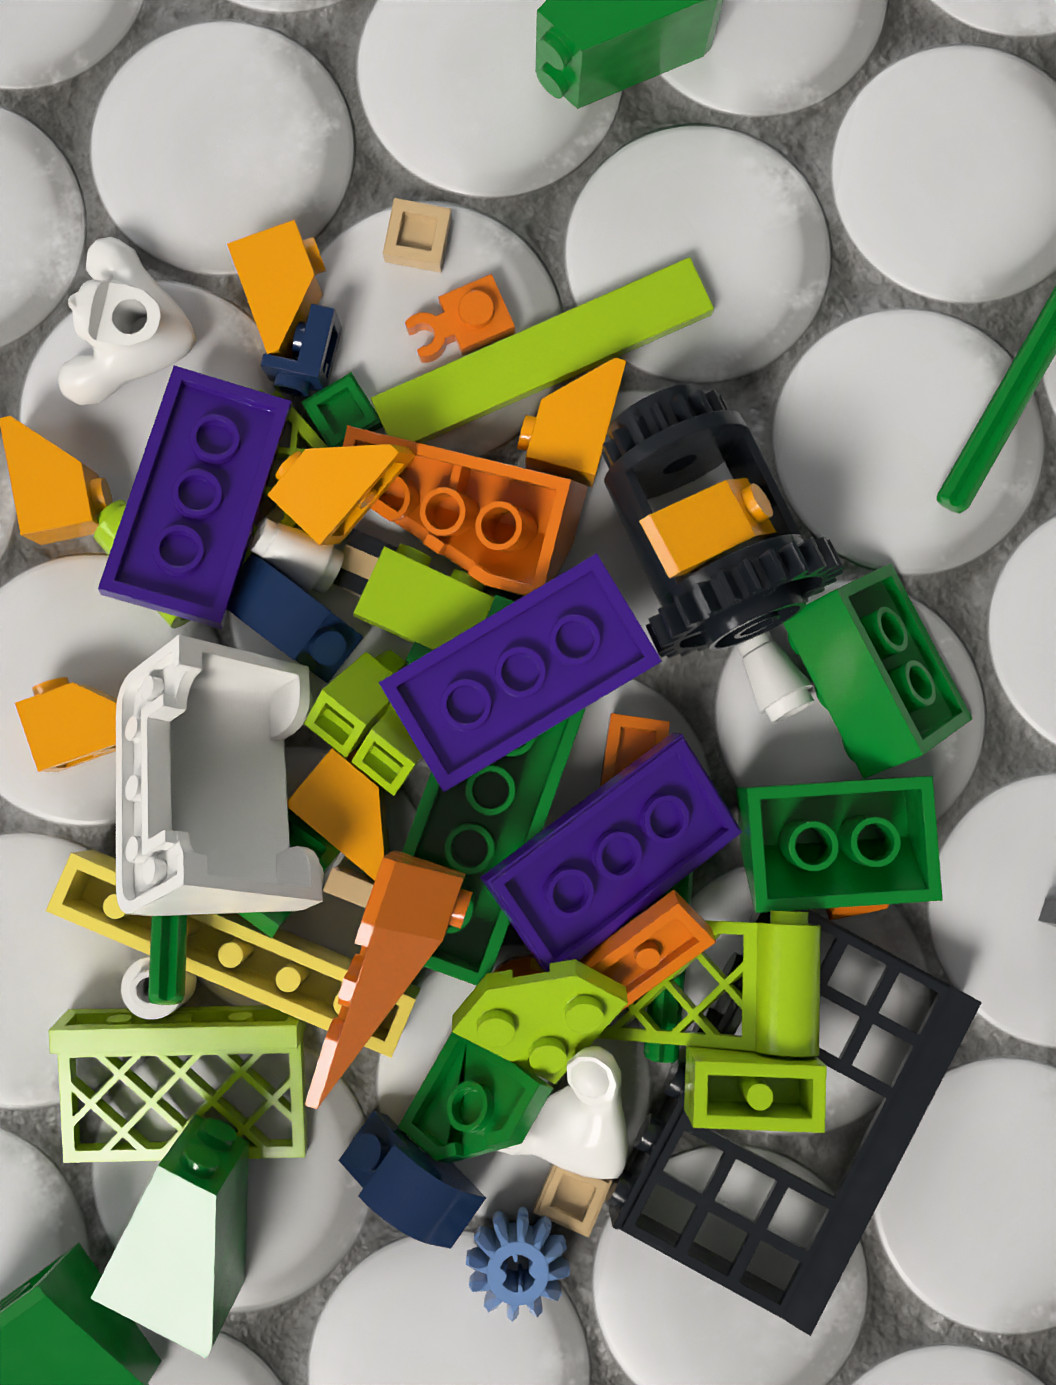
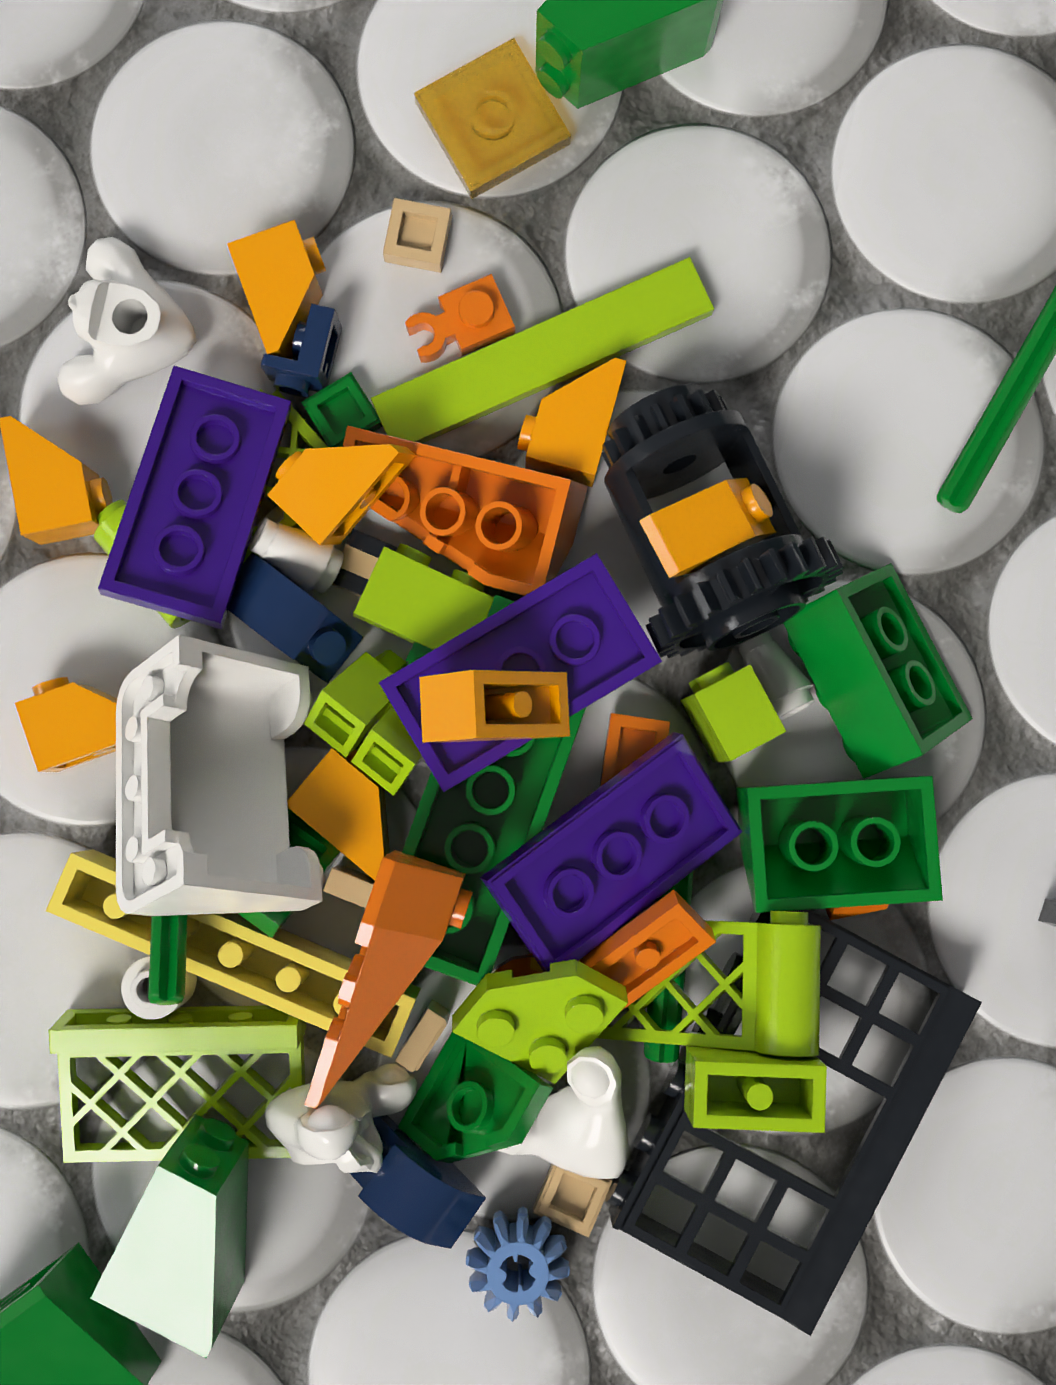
(343, 1123): none -> white head
(423, 1036): none -> tan tile
(492, 118): none -> clear yellow tile
(494, 706): none -> light orange slope
(731, 712): none -> lime brick

